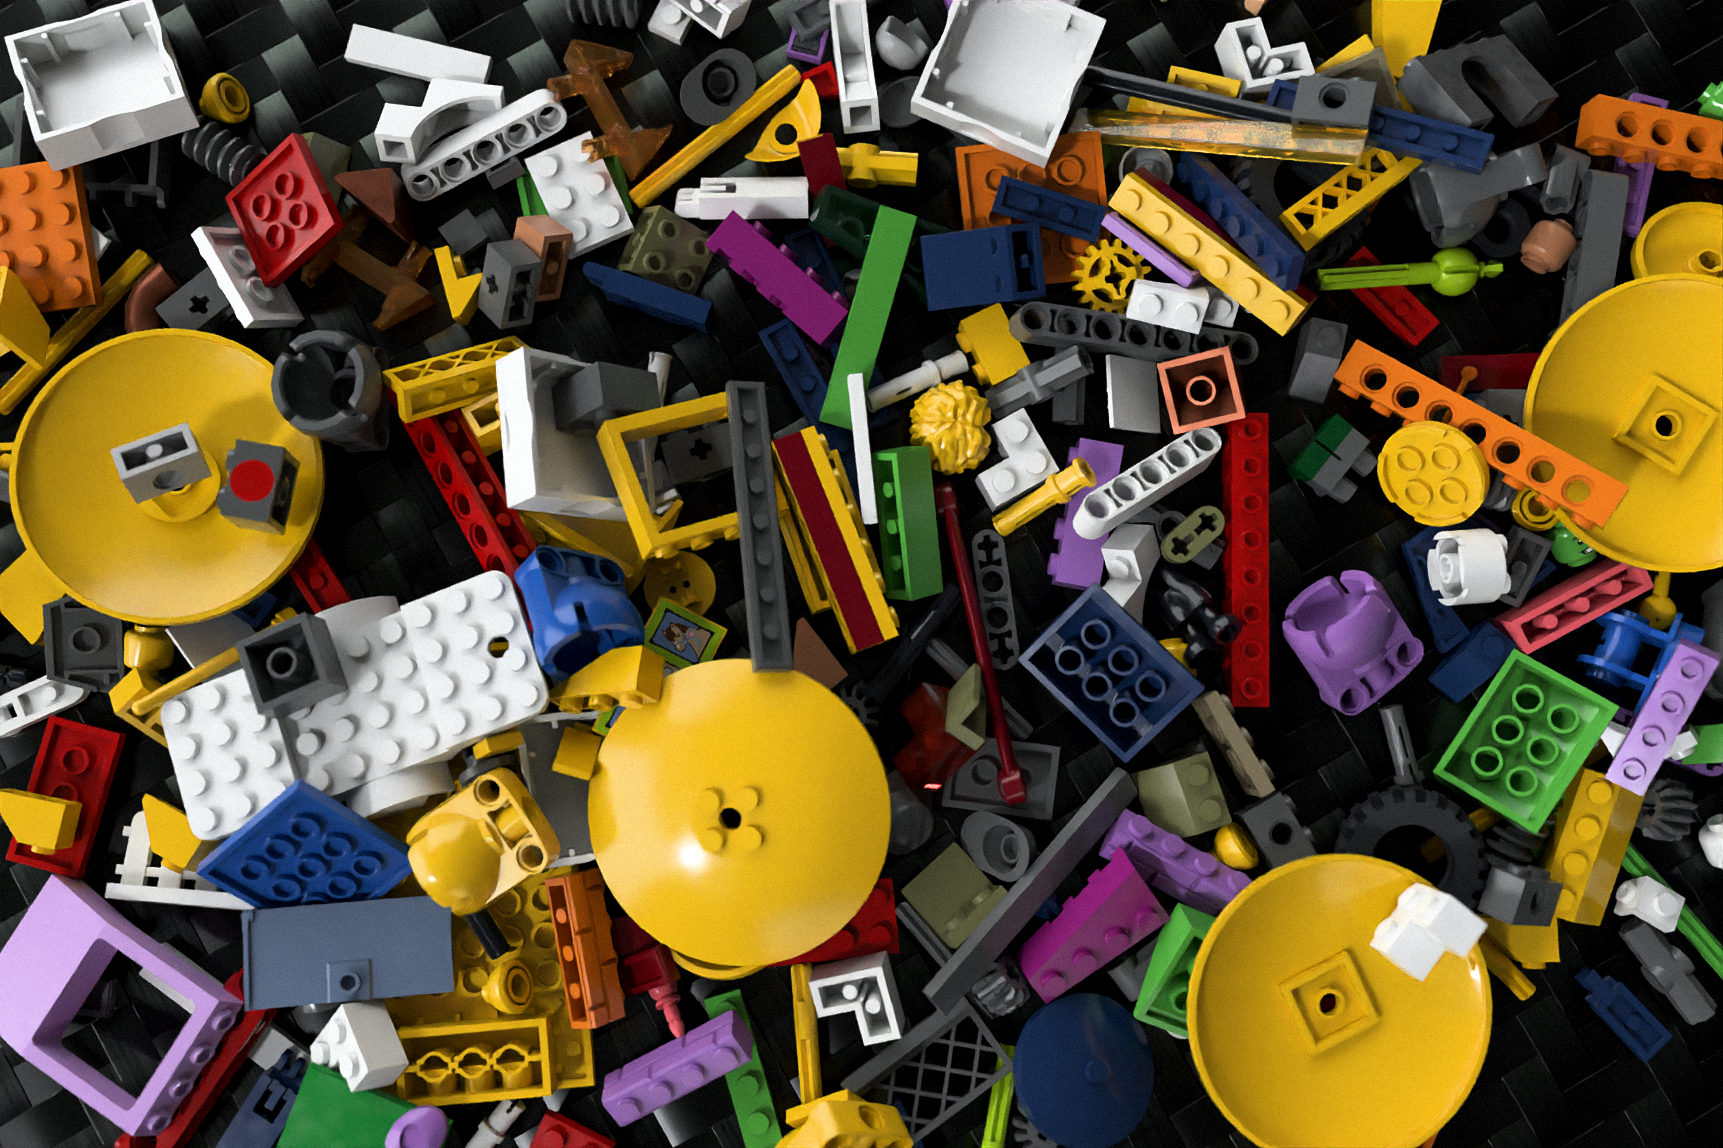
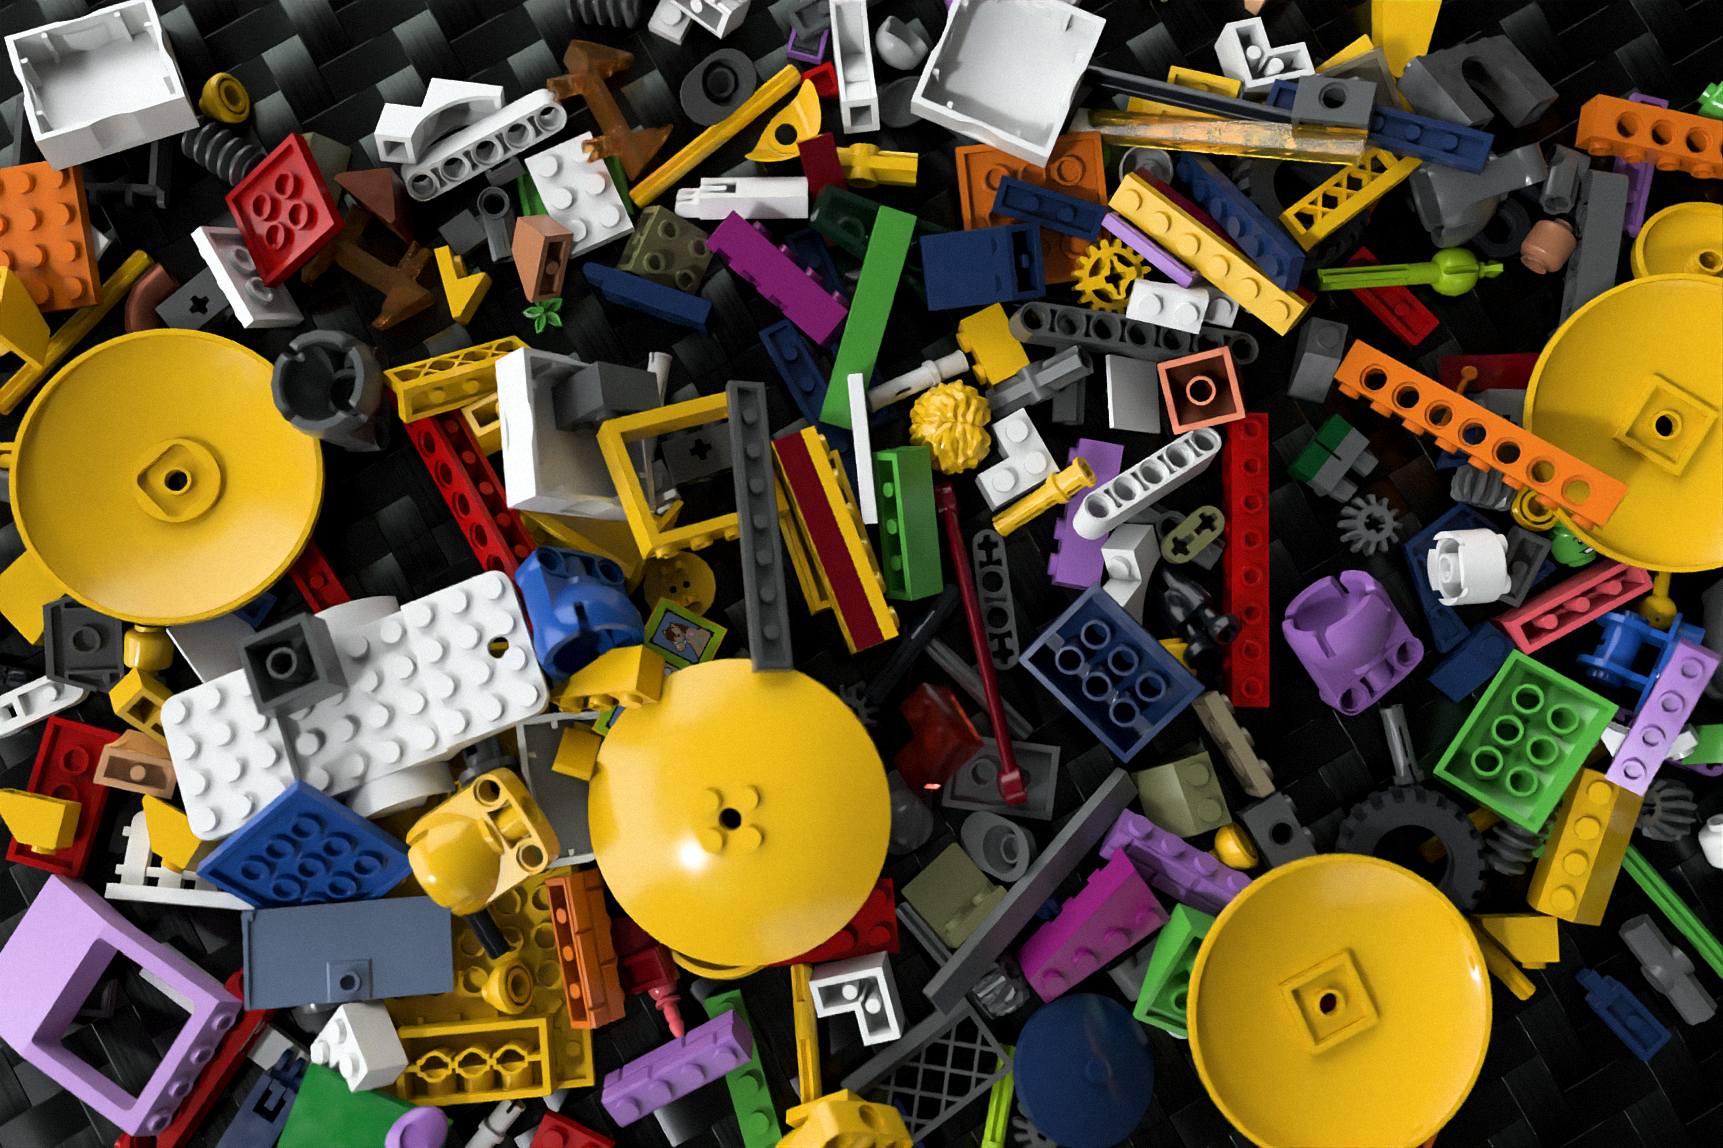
(137, 765): none -> light nougat slope
(161, 462): light grey brick -> none
(199, 673): yellow piece -> none
(258, 486): dark grey brick -> none
(415, 57): white tile -> none
(498, 744): yellow tile -> none
(500, 226): none -> dark grey piece
(509, 283): dark grey brick -> none
(546, 313): none -> bright green plant
(814, 658): nougat slope -> none
(967, 710): olive panel -> none
(1362, 512): none -> dark grey gear
(1424, 928): white brick -> none
(1433, 473): yellow tile -> none
(1520, 895): dark grey brick -> none
(1649, 902): white bracket -> none

